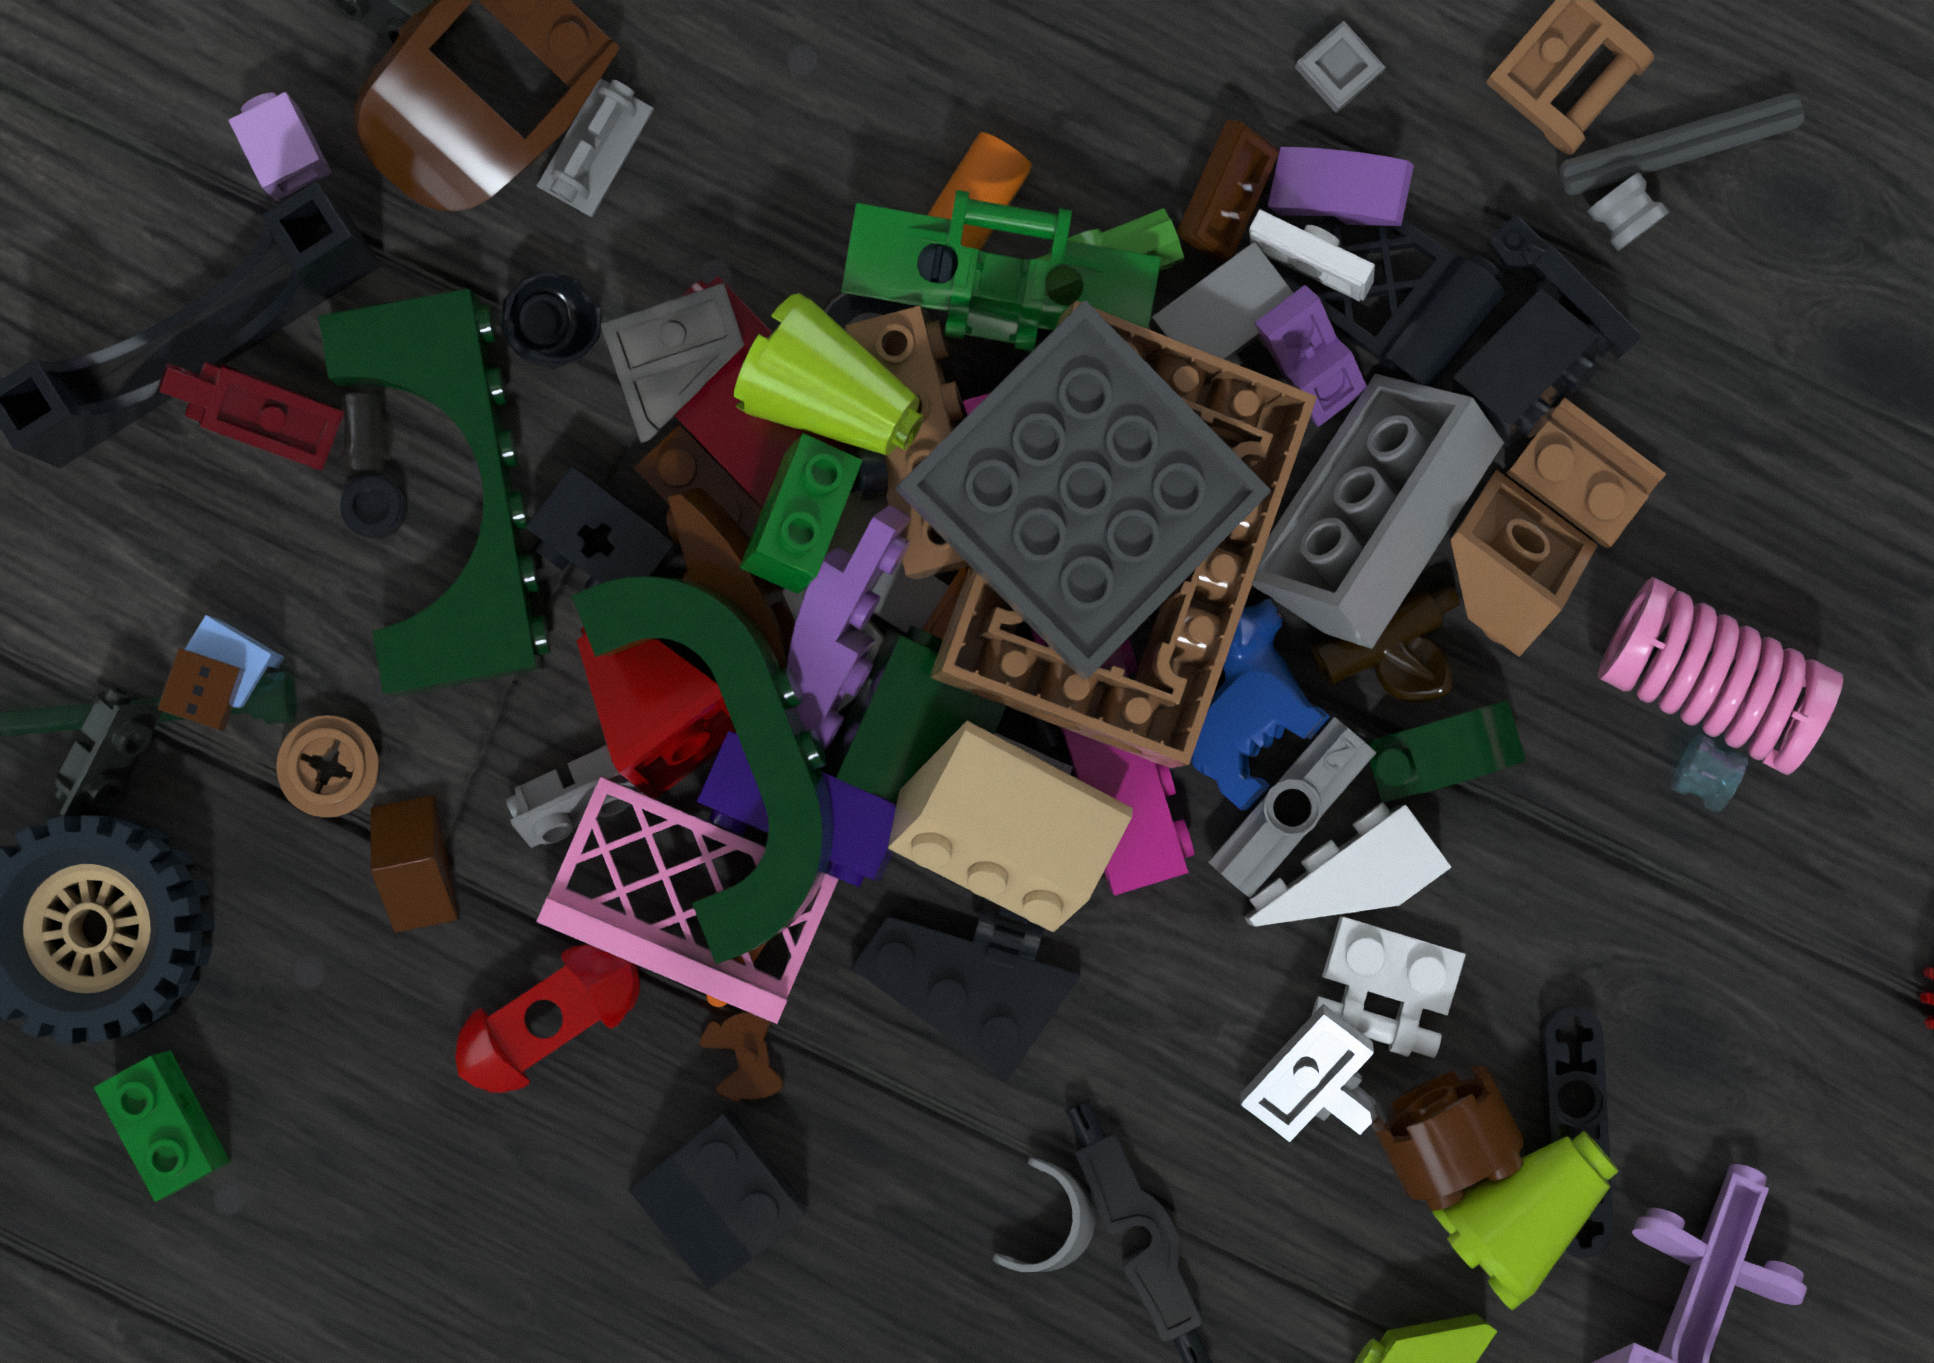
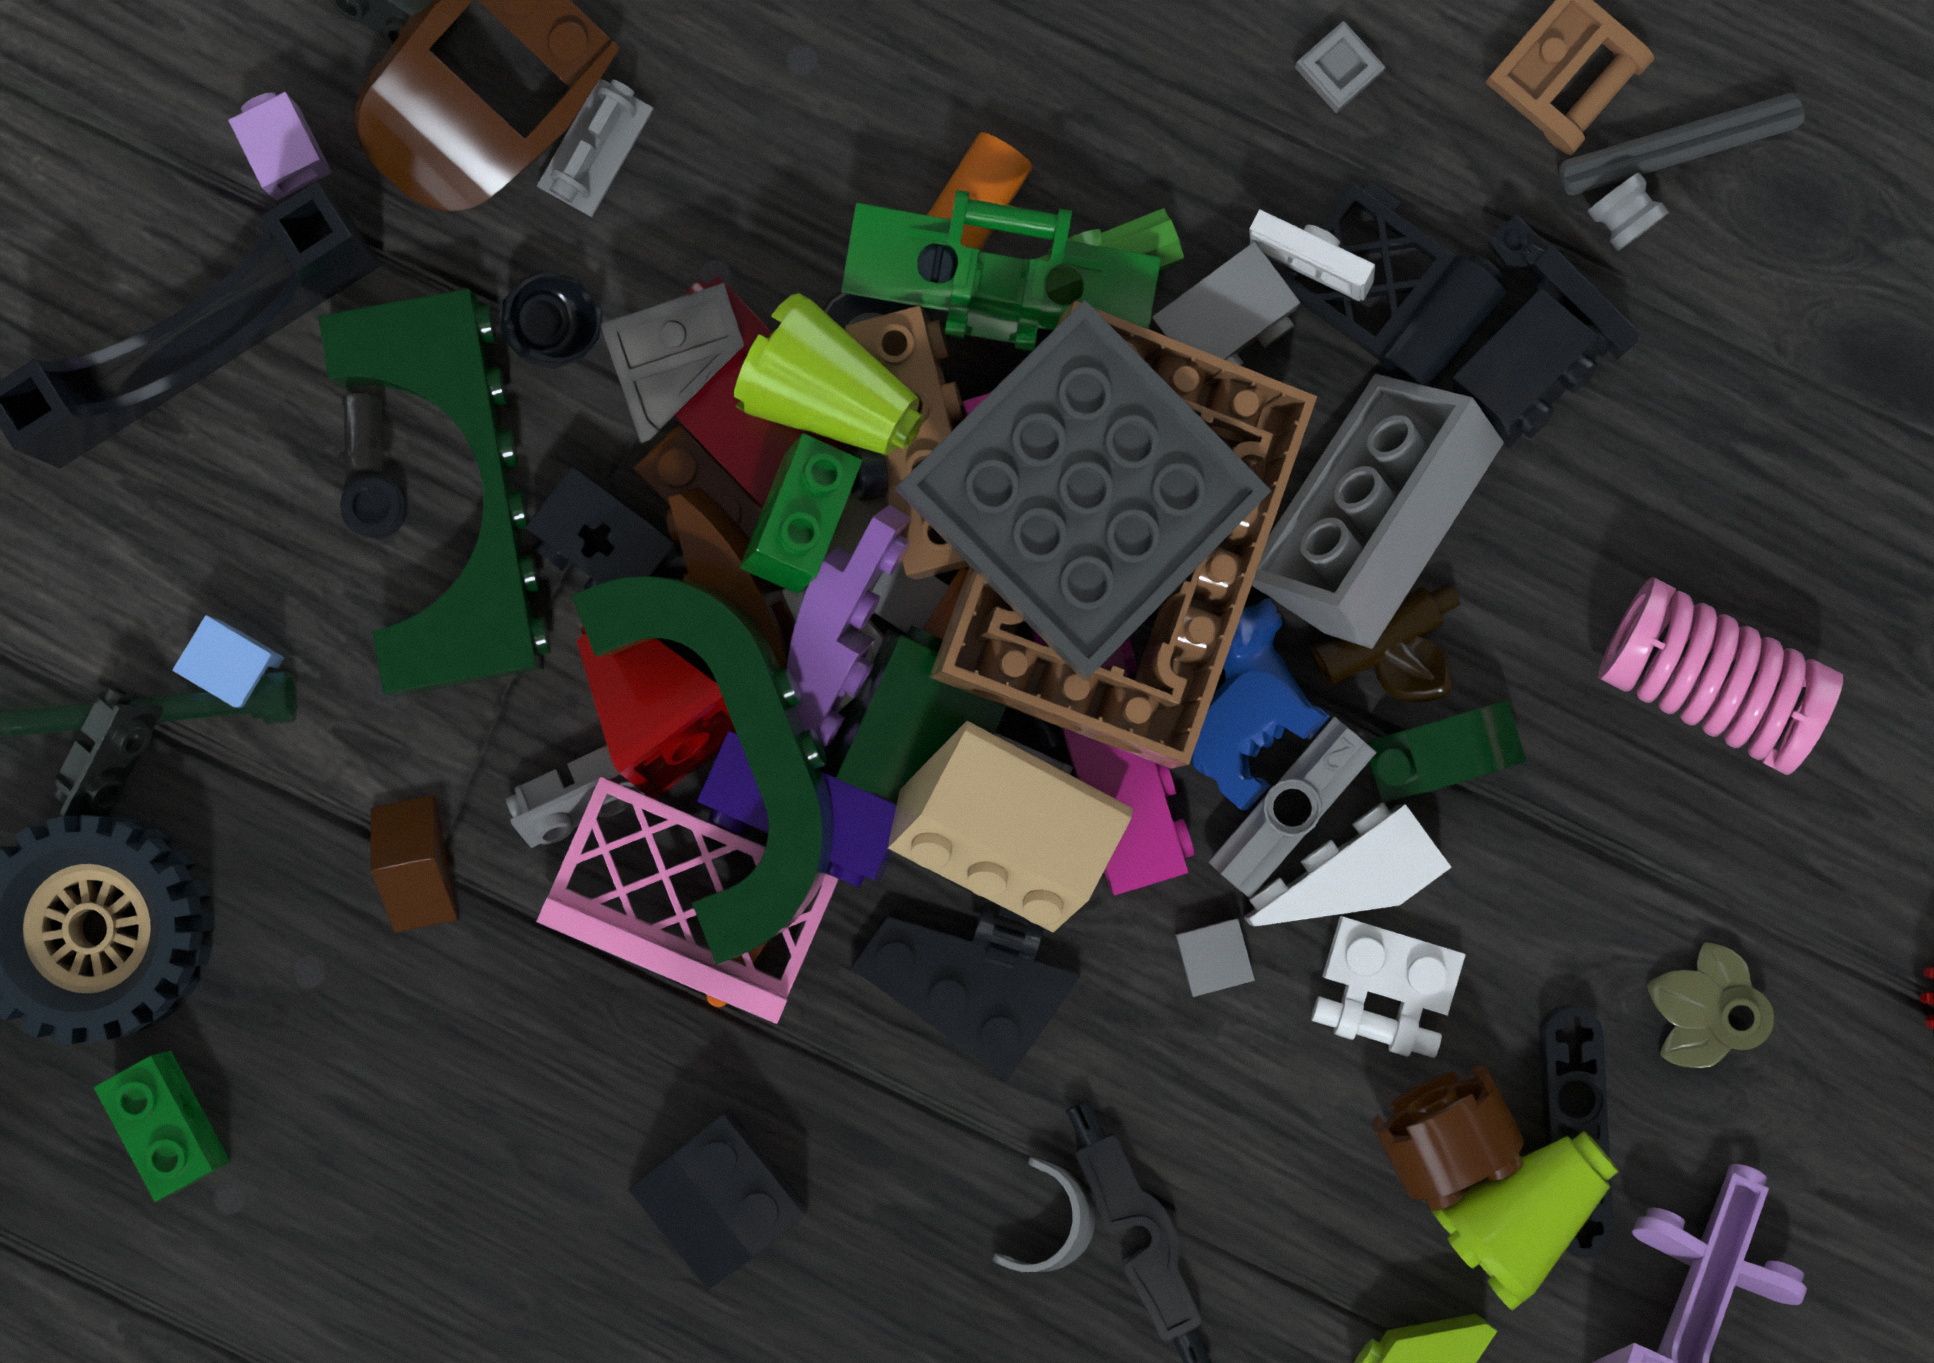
(201, 689): reddish brown tile -> none
(256, 411): dark red hinge -> none
(302, 781): medium nougat gear -> none
(588, 989): red piece -> none
(754, 1074): reddish brown piece -> none
(1214, 957): none -> light grey tile
(1228, 191): reddish brown plate -> none
(1311, 354): medium lavender slope -> none
(1314, 1078): hinge -> none
(1342, 185): medium lavender slope -> none
(1516, 563): medium nougat slope -> none
(1585, 473): medium nougat plate -> none
(1701, 1008): none -> olive plate
(1709, 773): clear light blue wheel -> none

